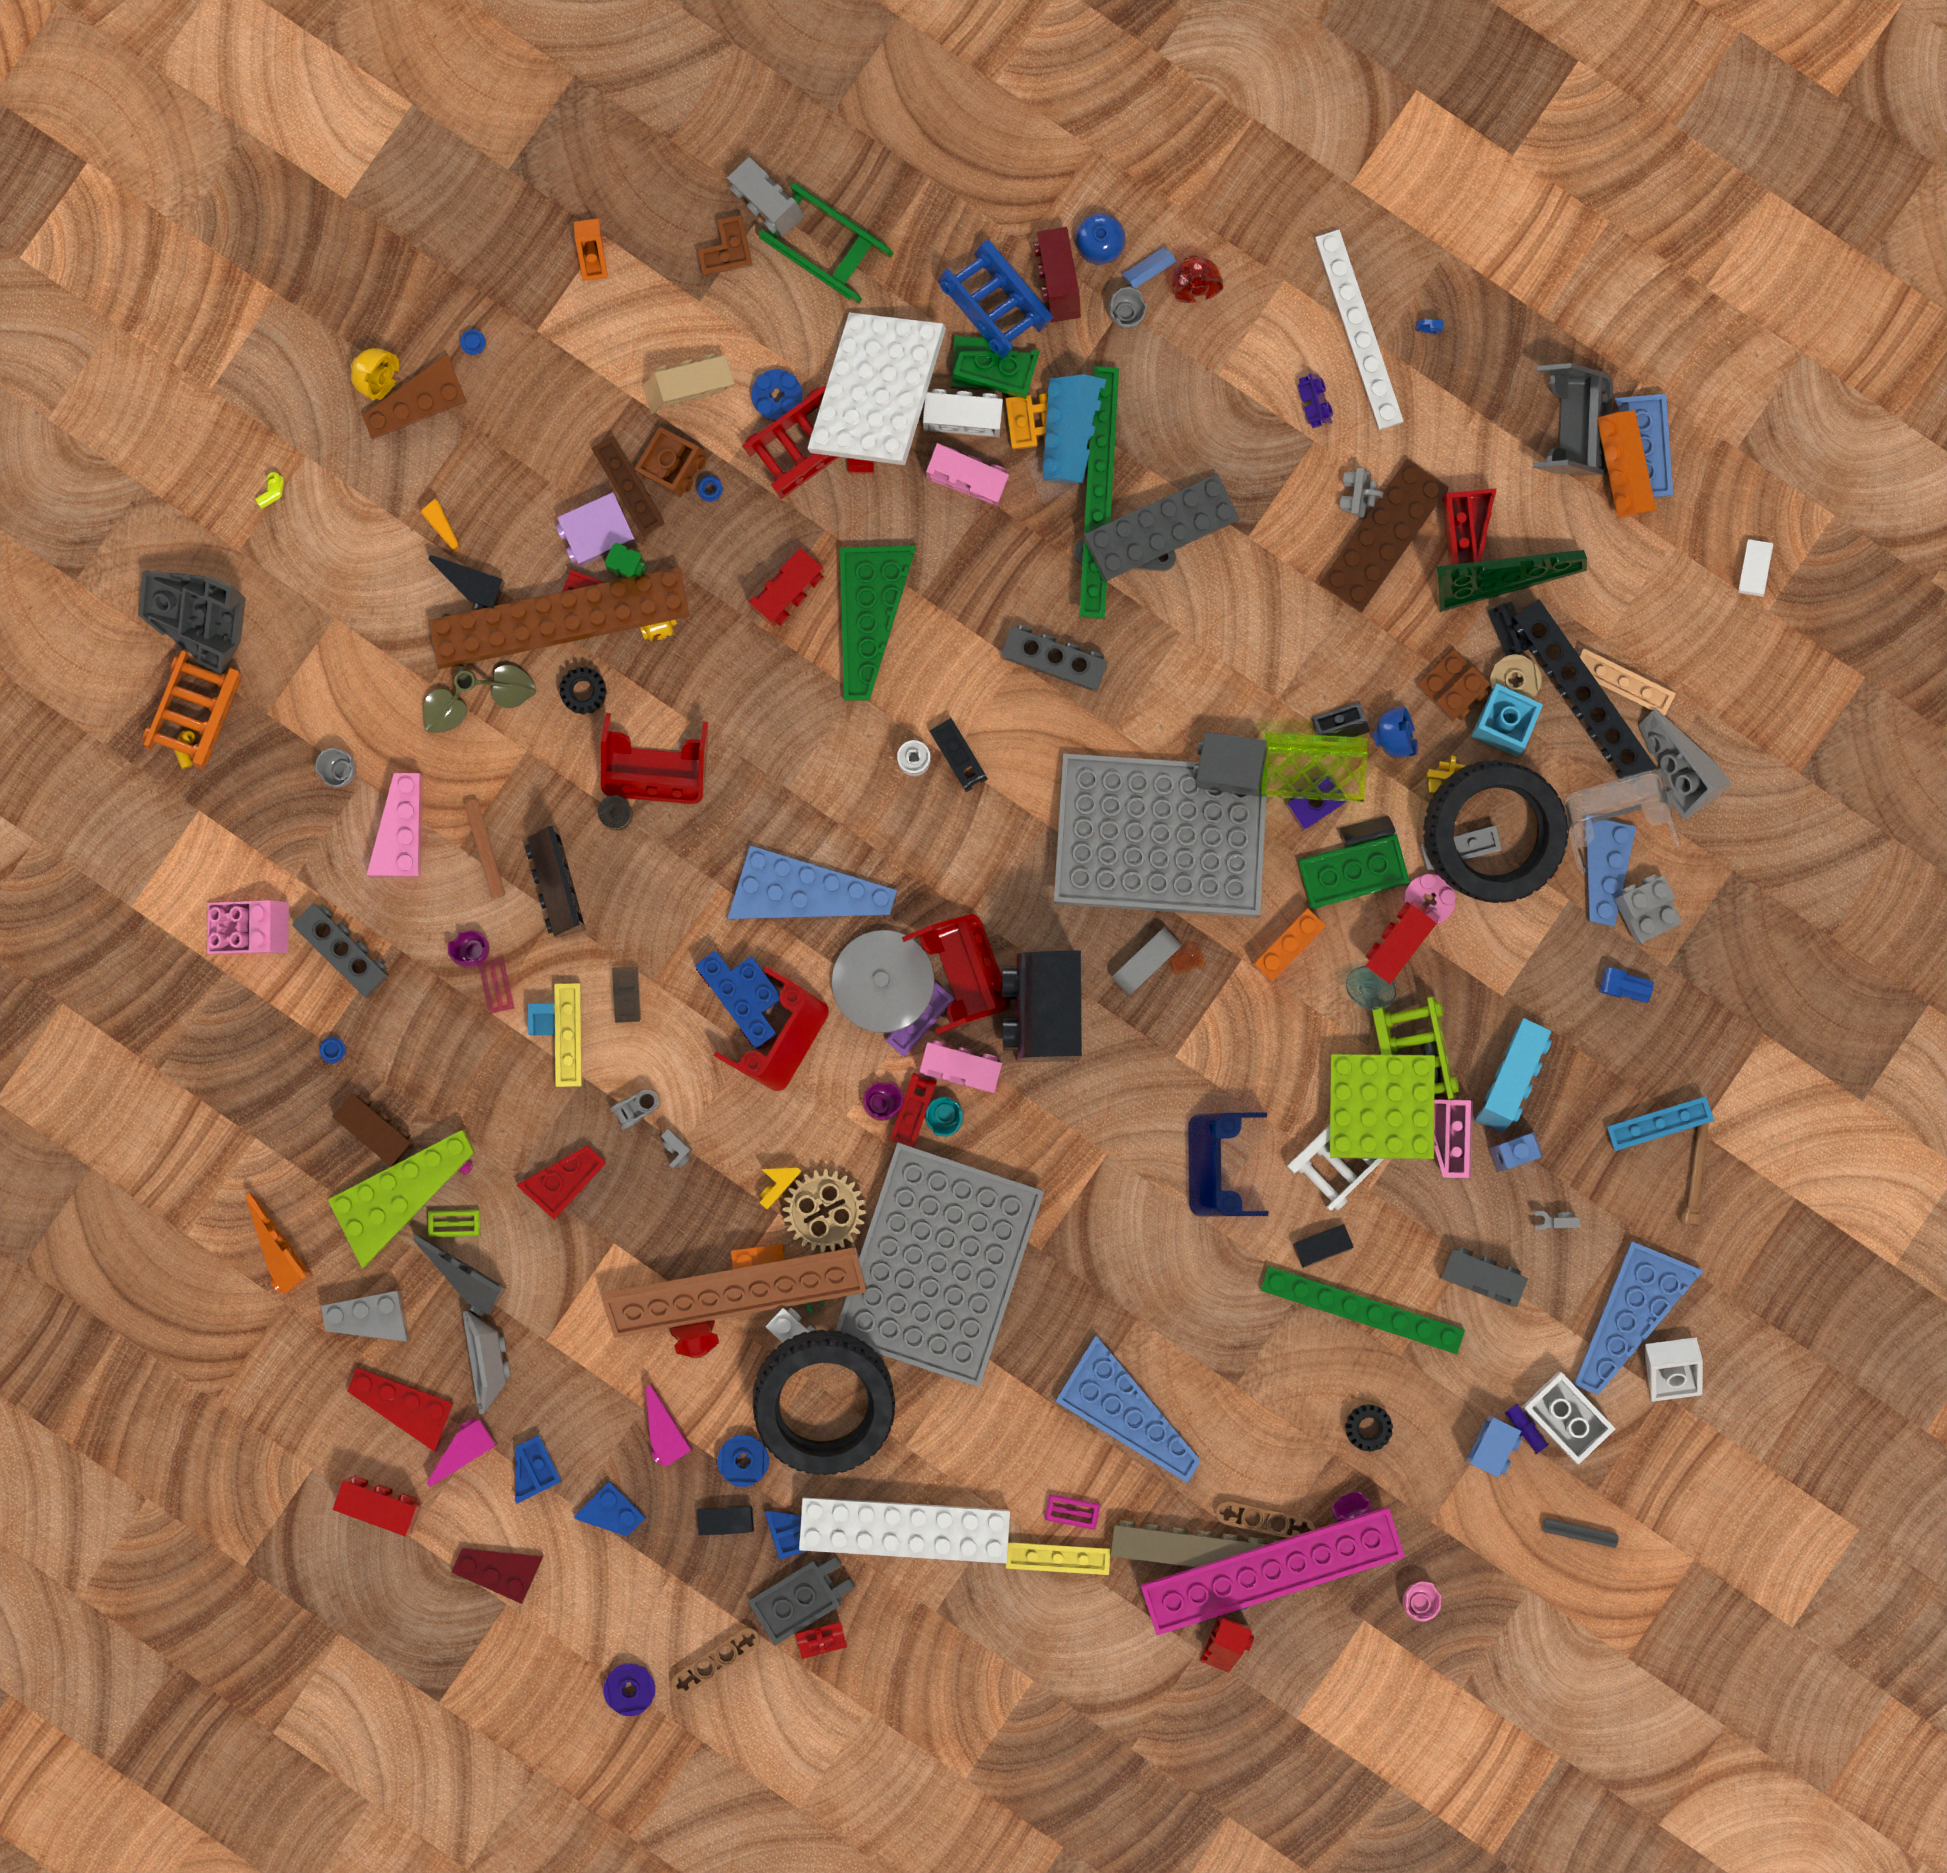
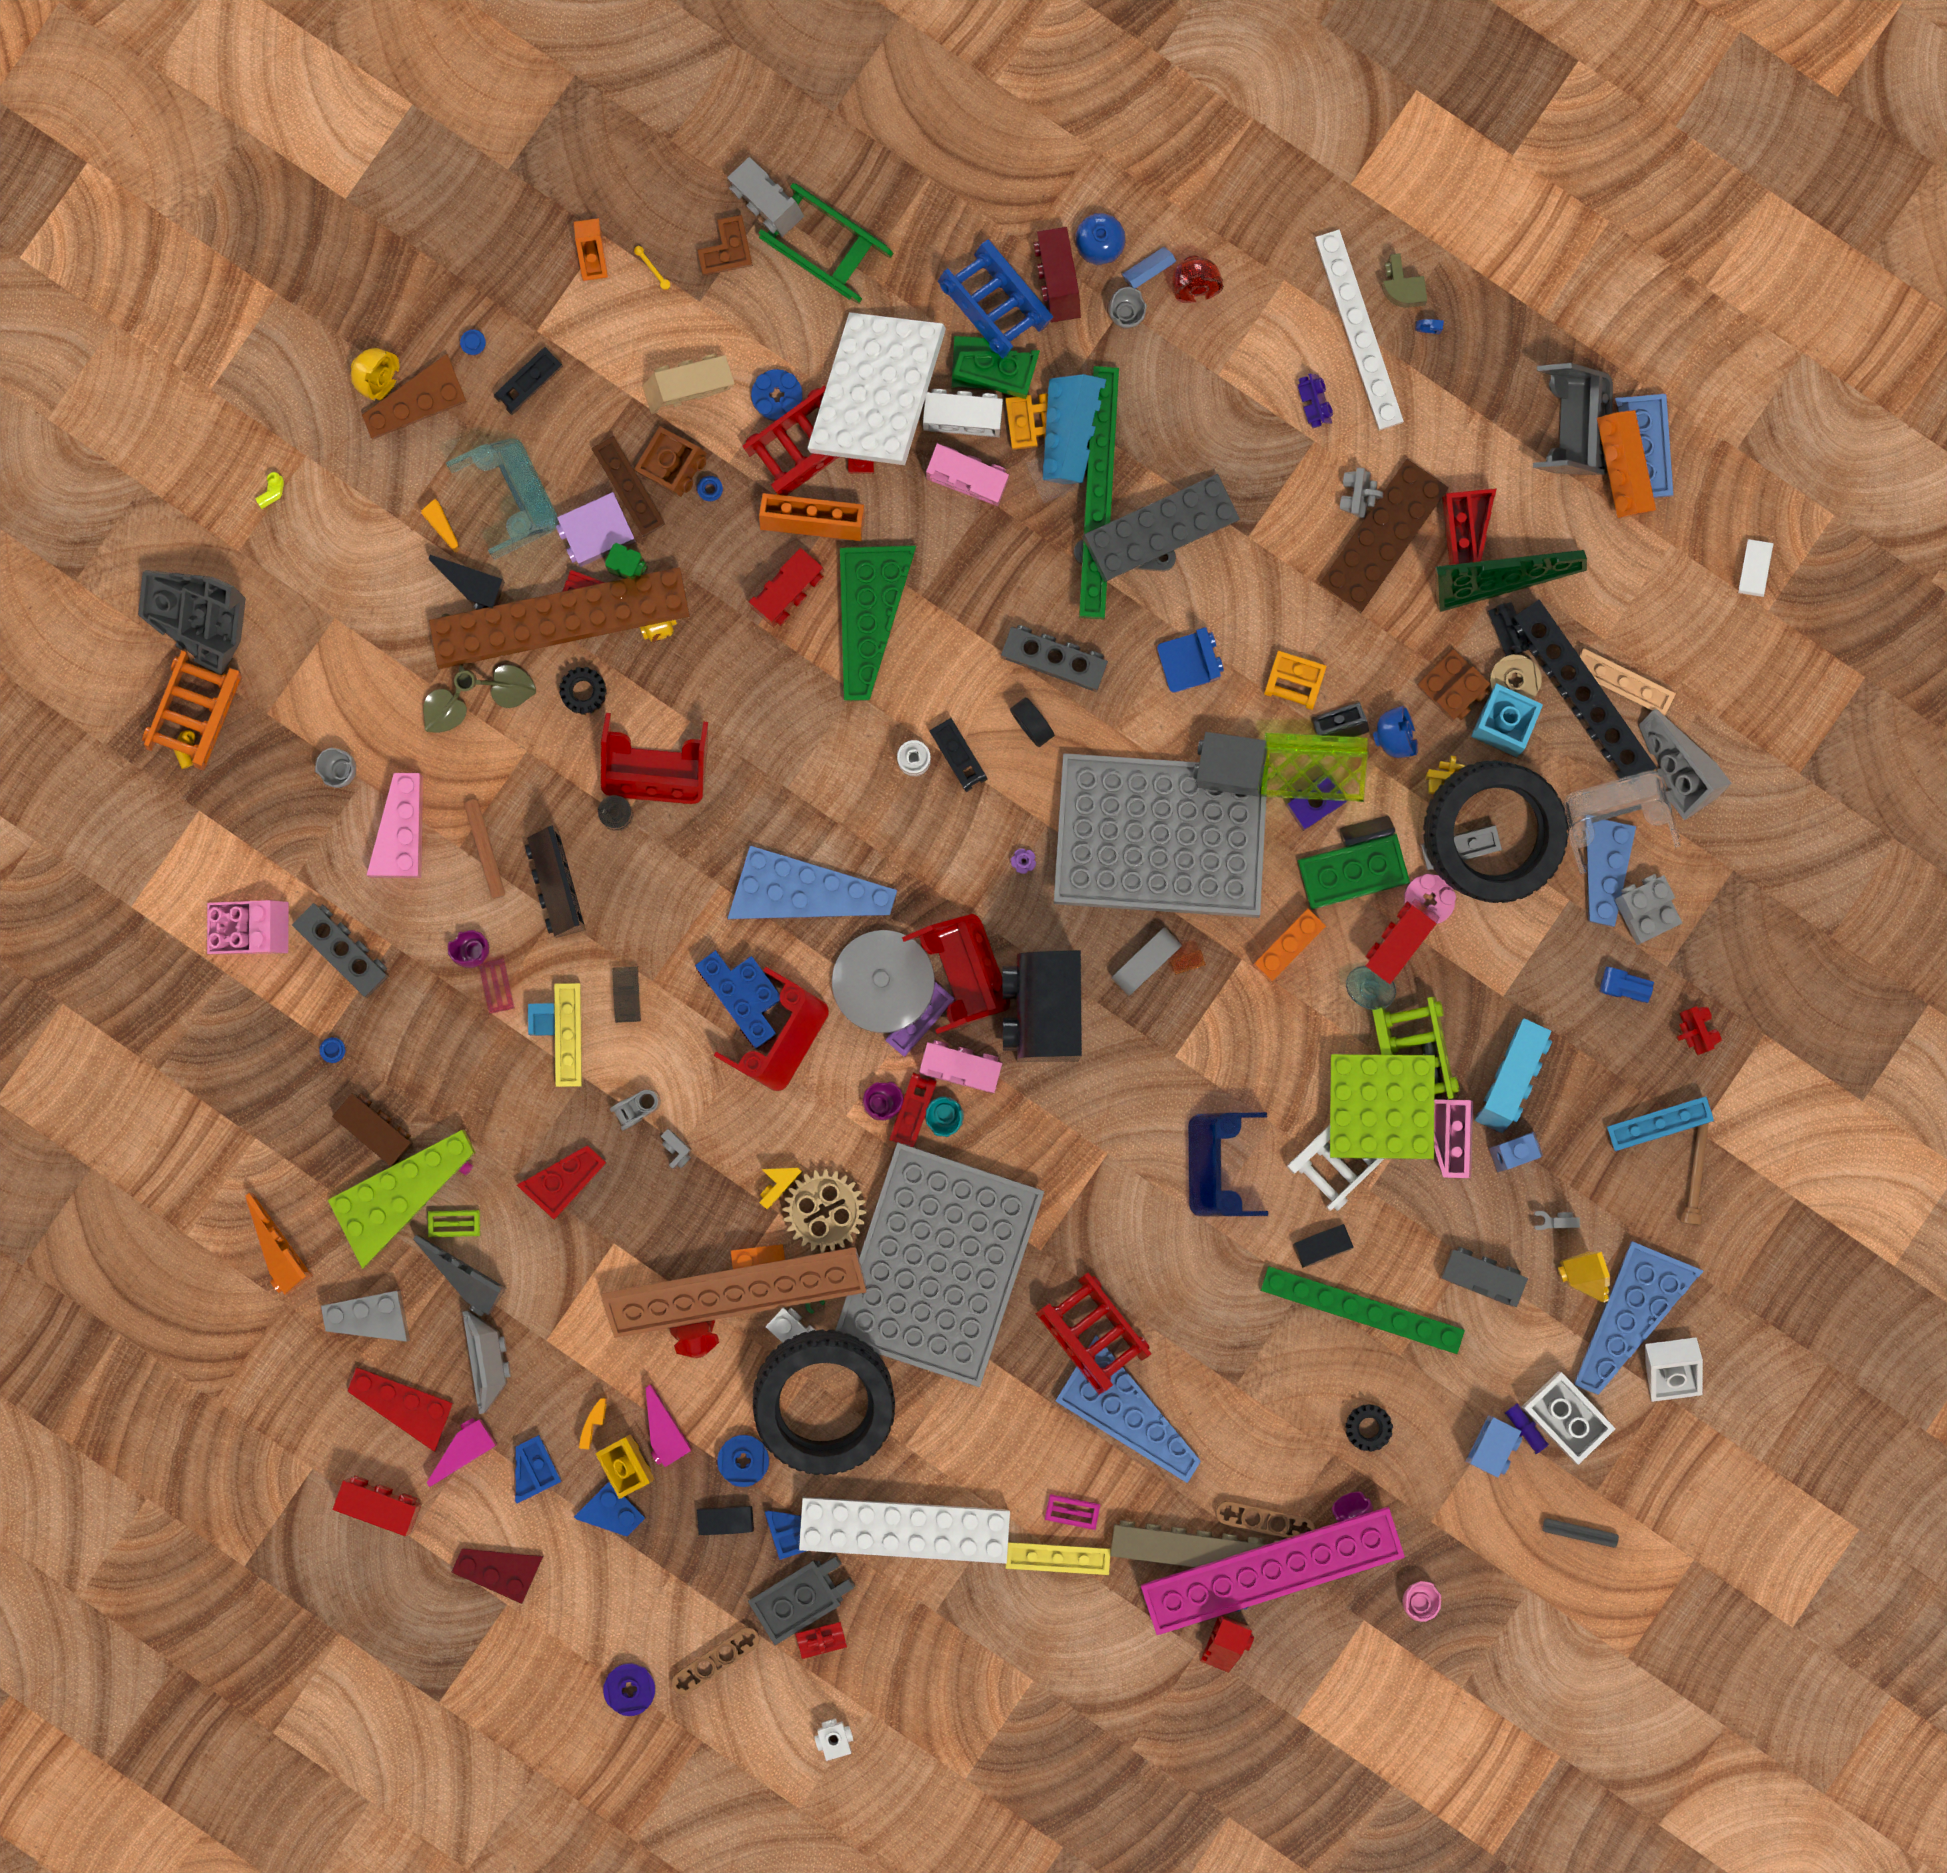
(528, 380): none -> black plate
(536, 512): none -> clear light blue windscreen
(596, 1416): none -> light orange slope
(625, 1466): none -> yellow slope
(639, 251): none -> yellow hinge
(812, 517): none -> orange brick
(834, 1749): none -> white brick
(1023, 867): none -> medium lavender plate
(1032, 722): none -> black tyre
(1068, 1336): none -> red fence
(1190, 660): none -> blue bracket
(1297, 671): none -> light orange plate
(1401, 290): none -> olive brick
(1587, 1274): none -> yellow wedge
(1695, 1031): none -> red hips

